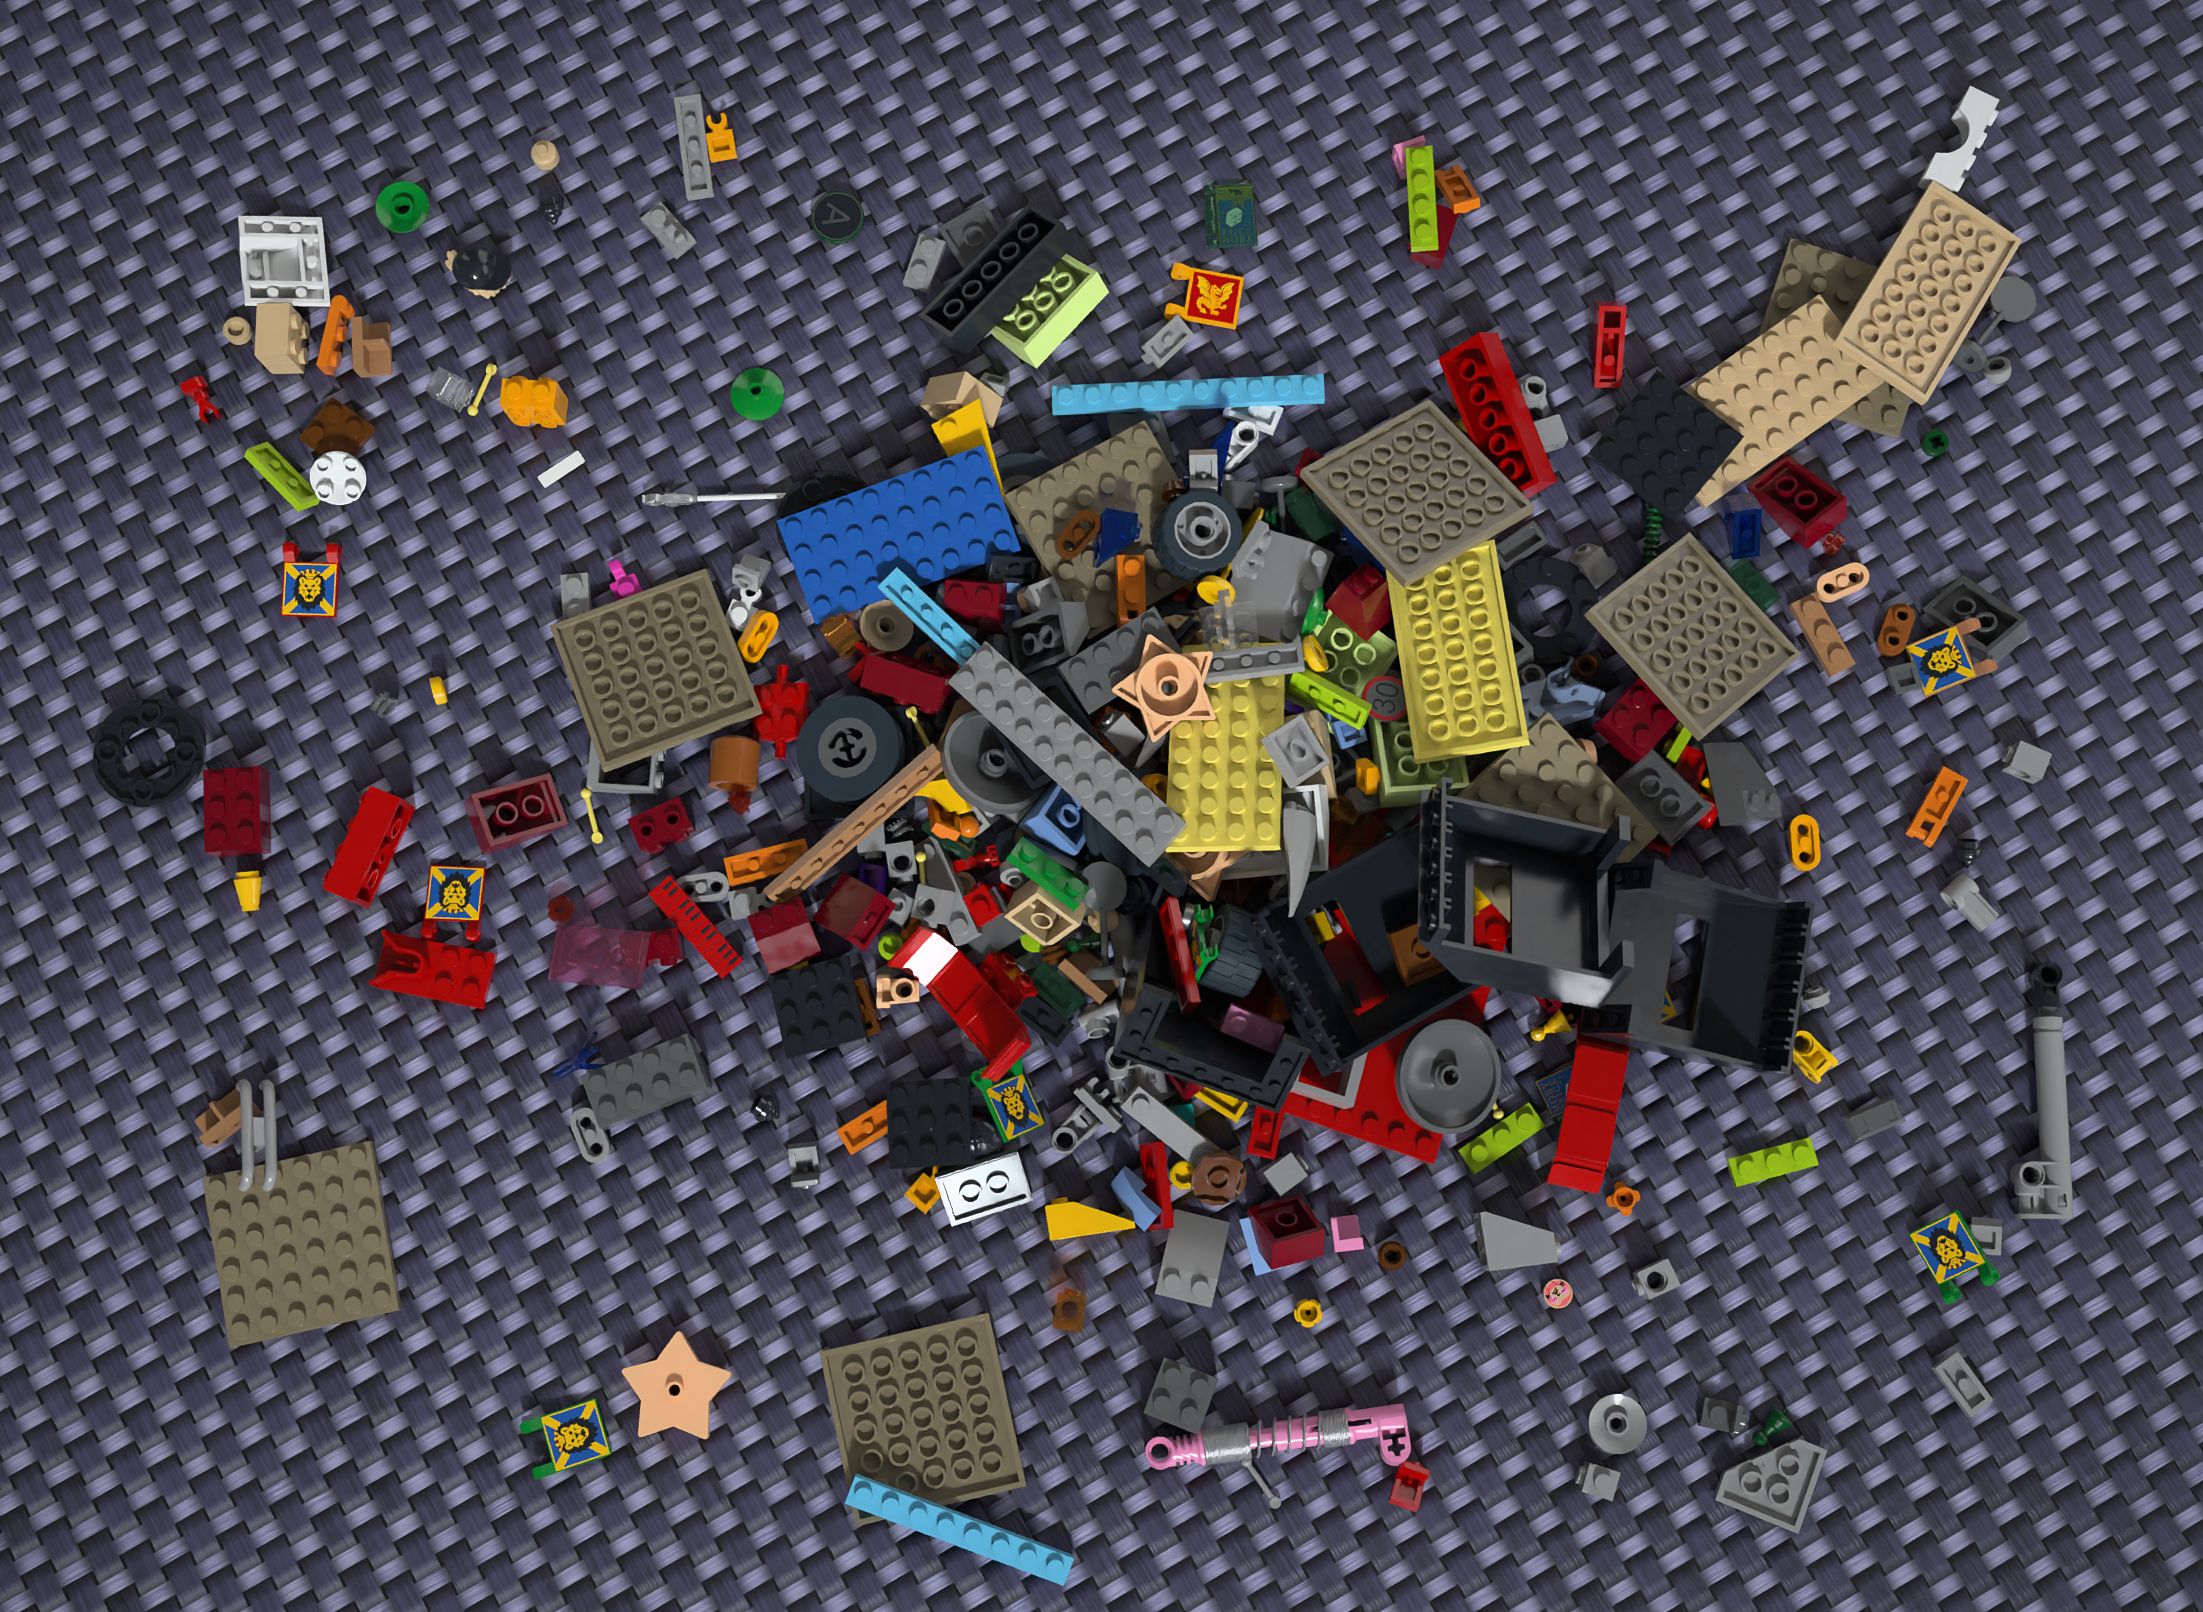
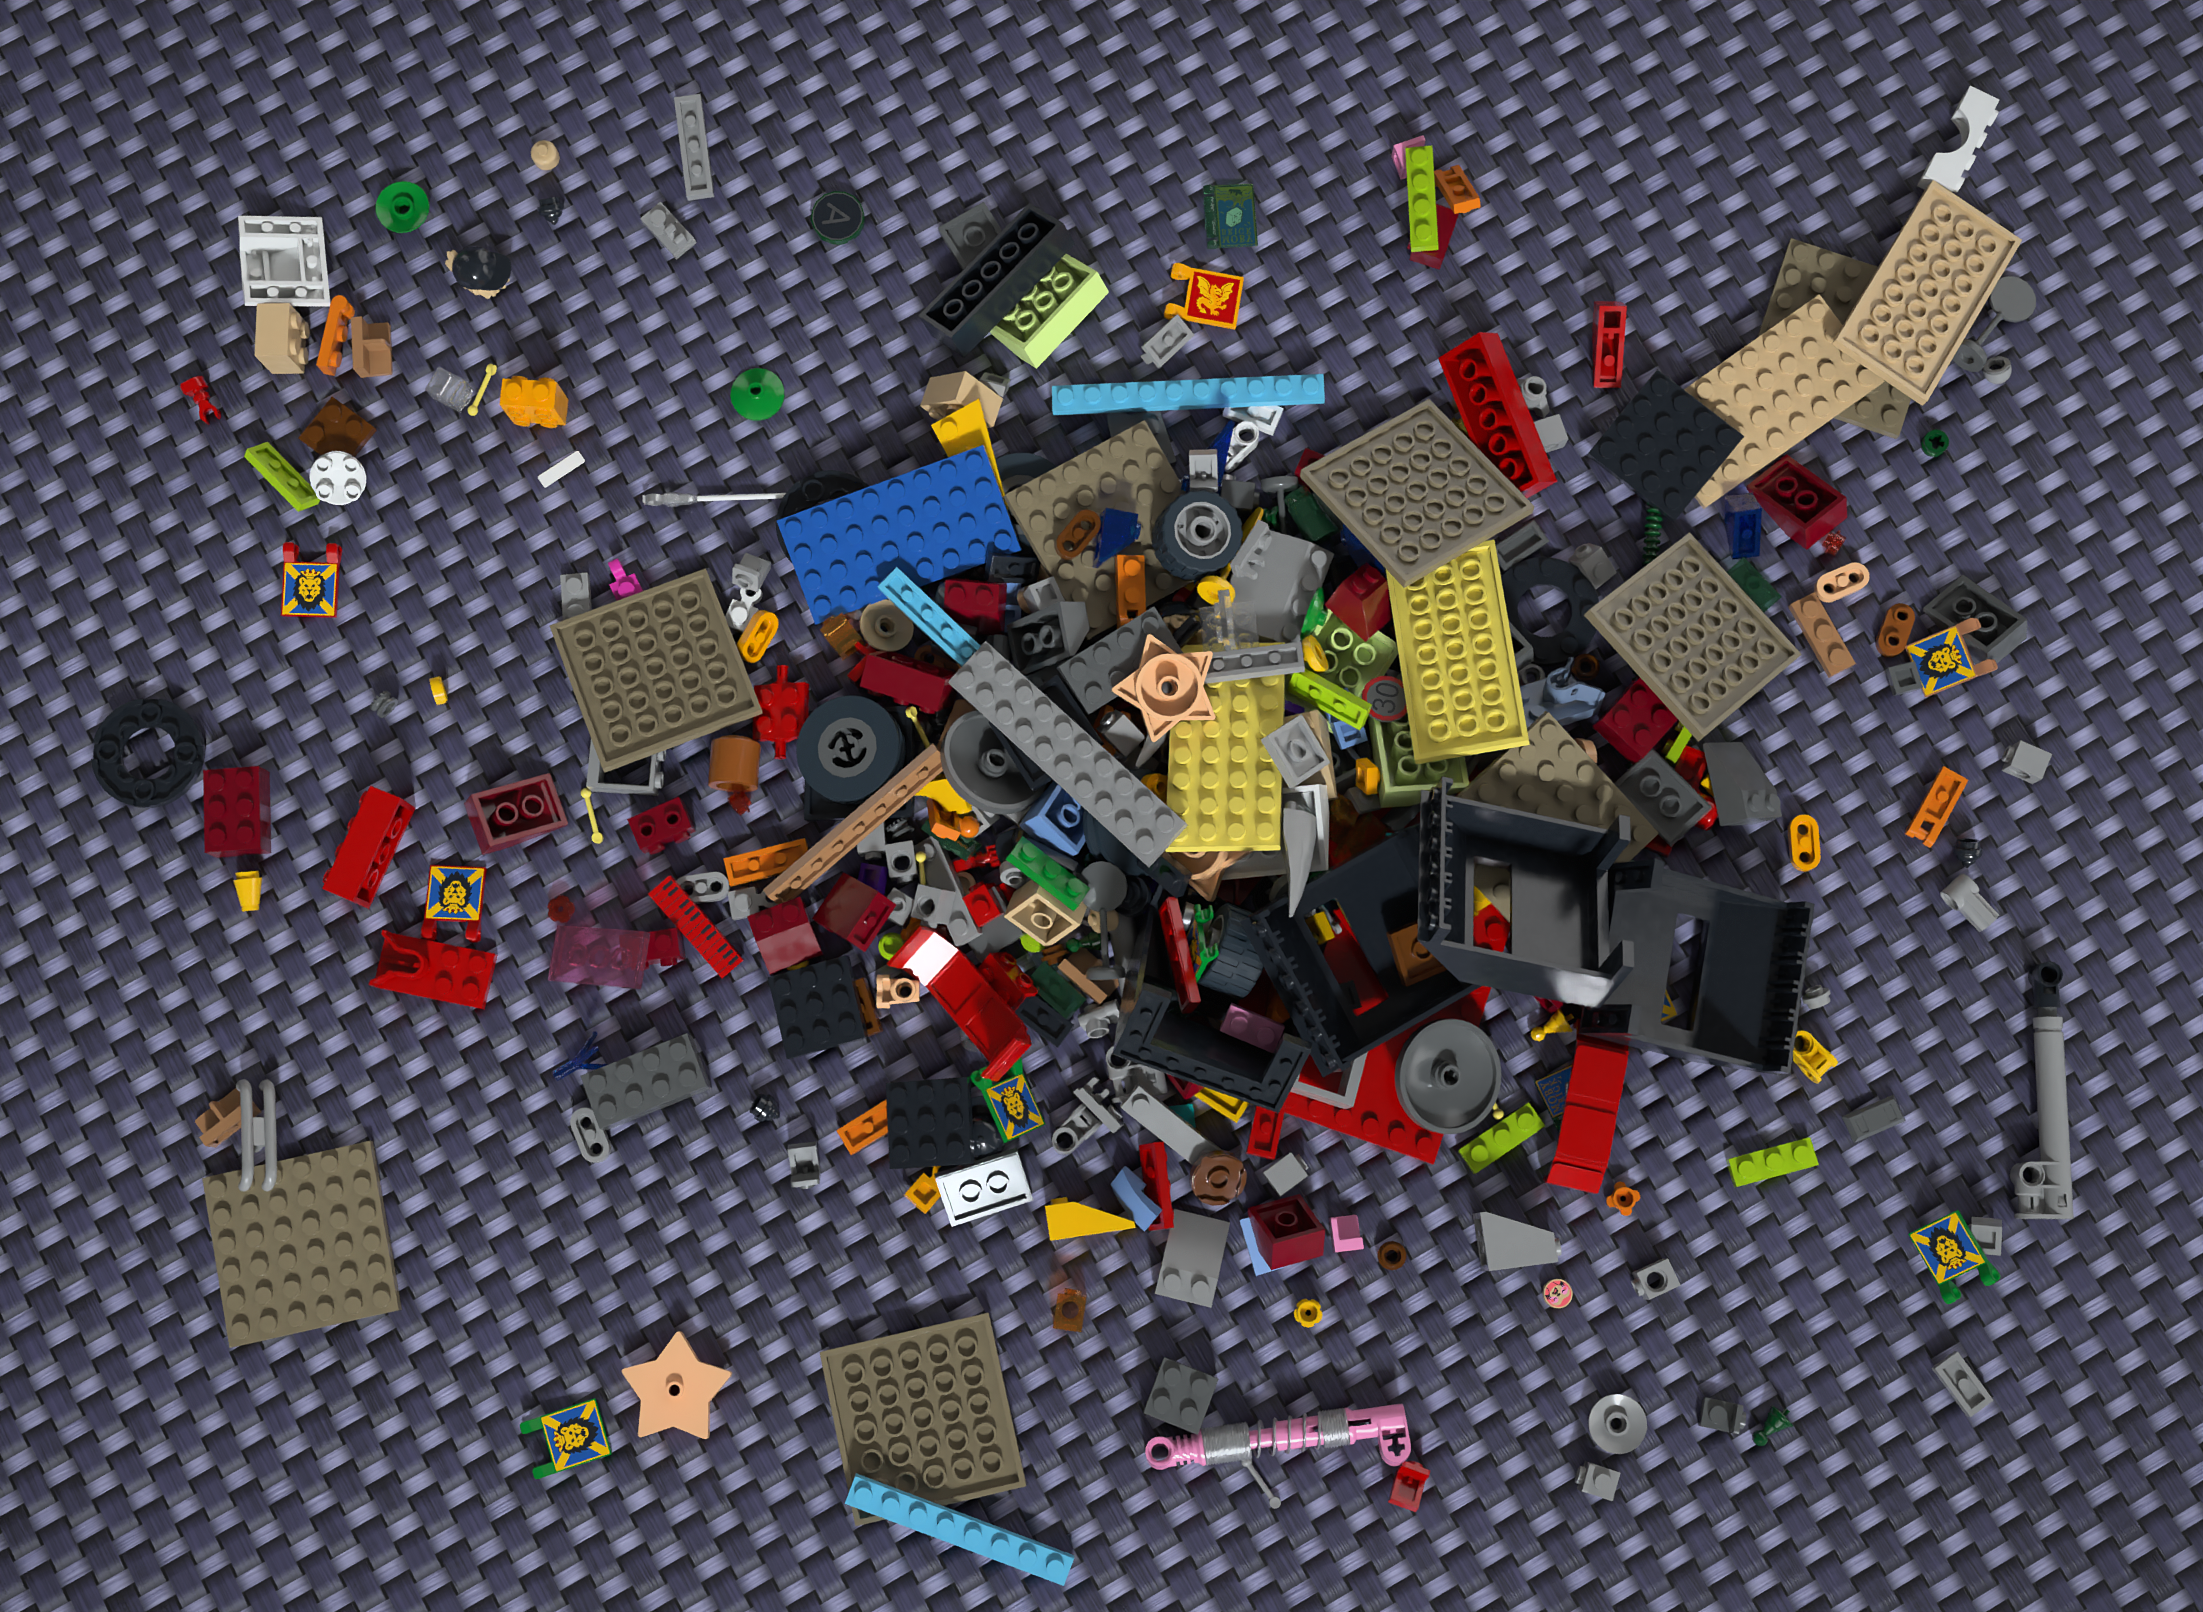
(237, 330): tan tile -> none
(720, 142): light orange plate -> none
(924, 263): light grey plate -> none
(1172, 490): reddish brown plate -> none
(1180, 1174): yellow tile -> none
(1774, 1484): light grey plate -> none

